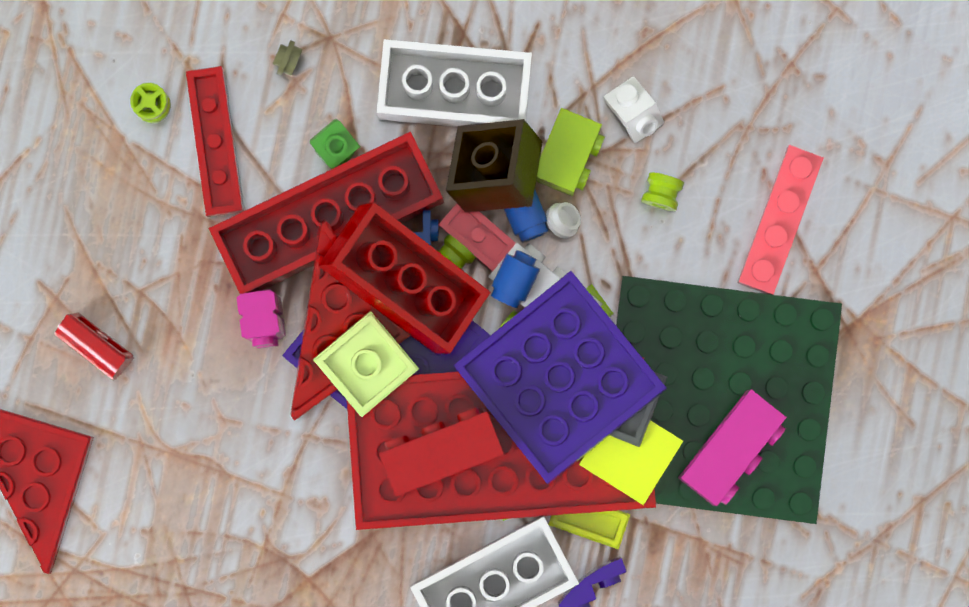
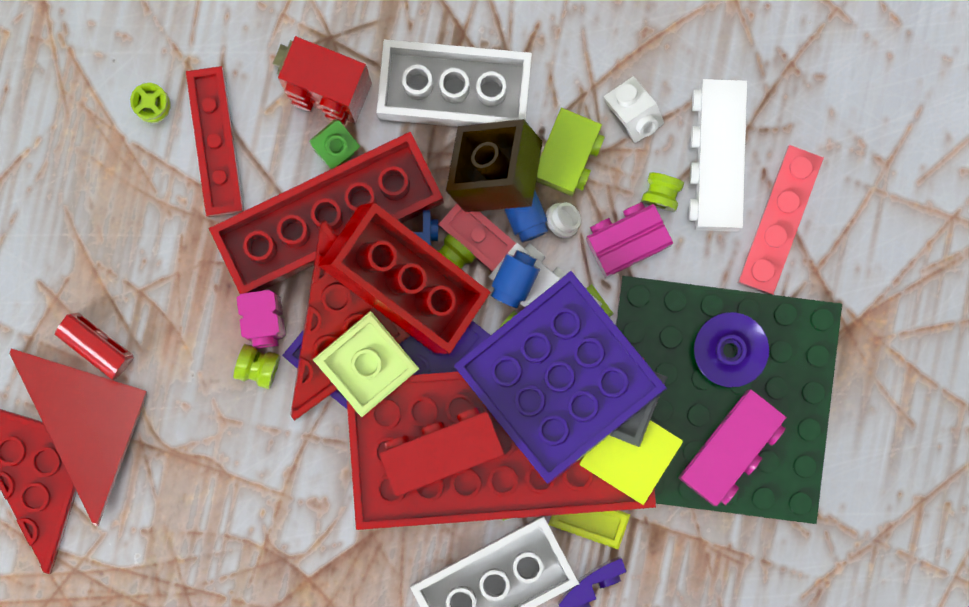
(87, 422): none -> red tile
(256, 366): none -> lime wheel
(325, 81): none -> red brick
(629, 239): none -> dark pink brick
(719, 155): none -> white brick
(747, 338): none -> dark purple dish

